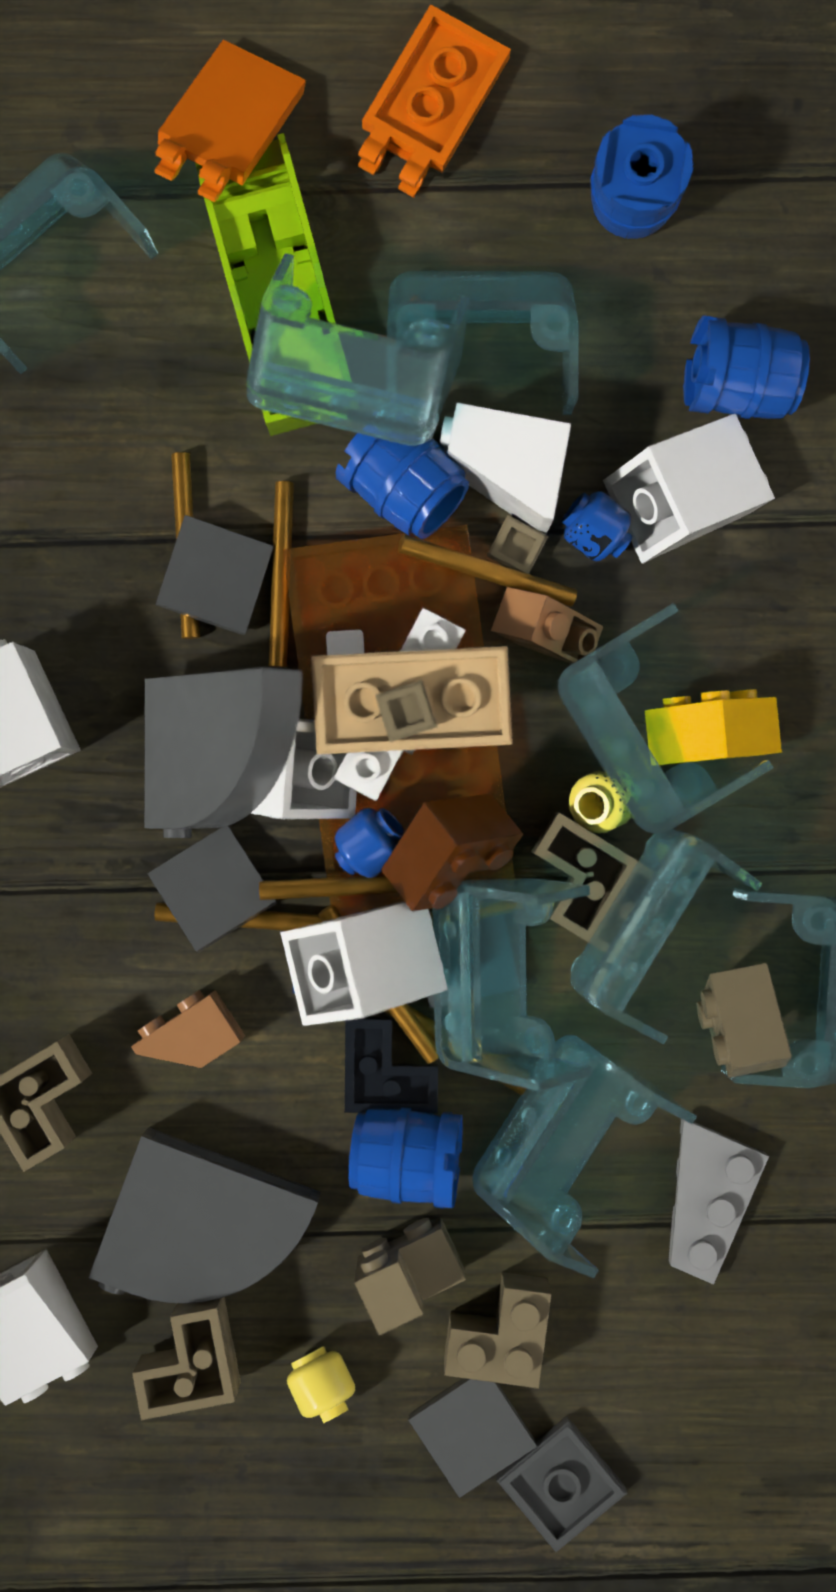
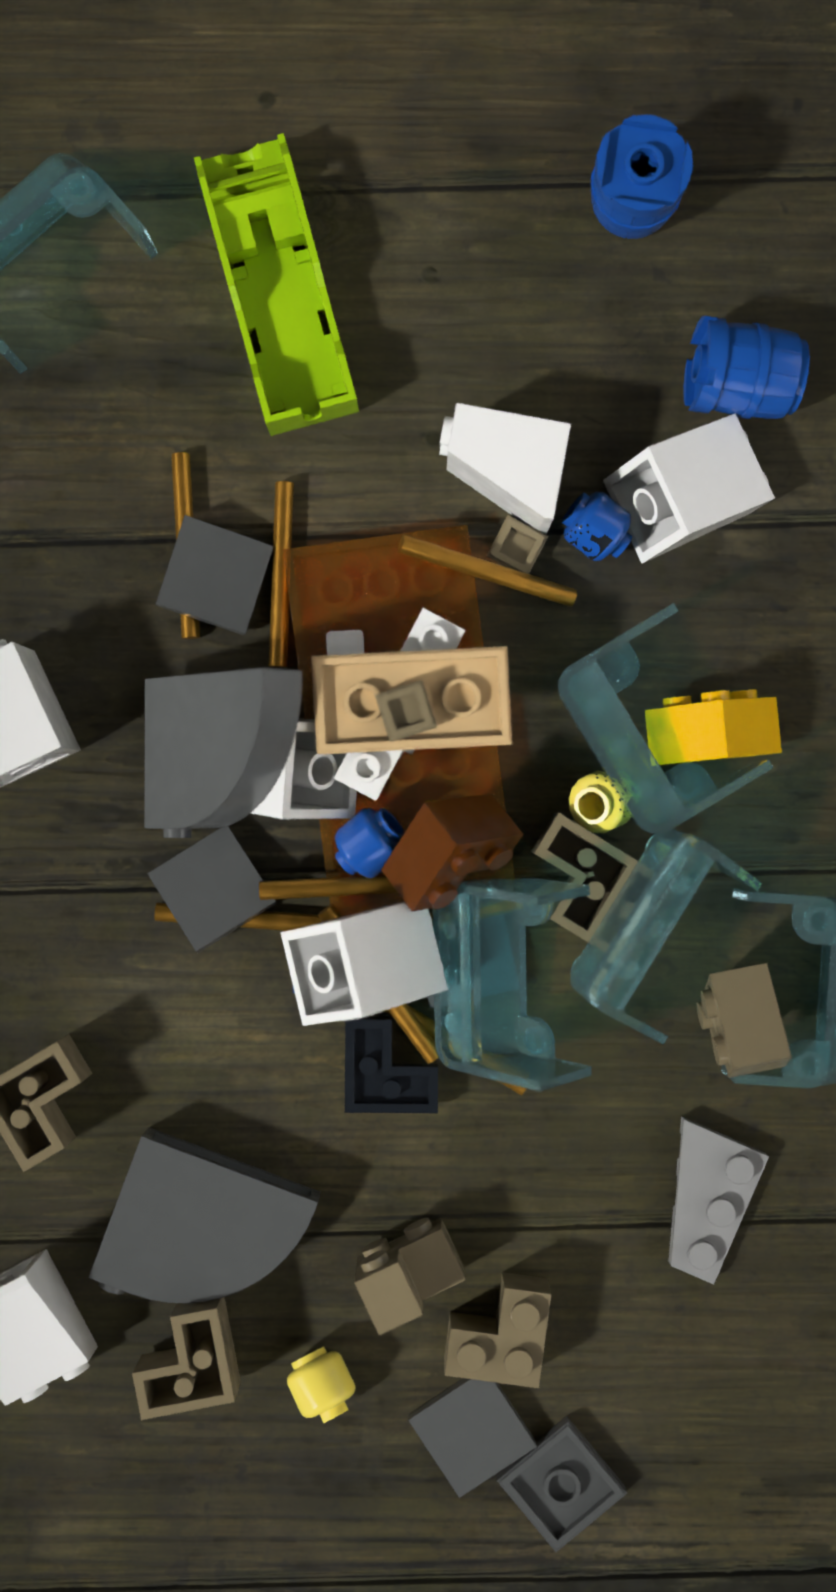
(193, 1036): medium nougat slope -> none
(227, 118): orange tile -> none
(348, 374): clear light blue windscreen -> none
(405, 483): blue piece -> none
(406, 1156): blue piece -> none
(431, 97): orange tile -> none
(495, 297): clear light blue windscreen -> none
(545, 626): medium nougat slope -> none
(550, 1141): clear light blue windscreen -> none

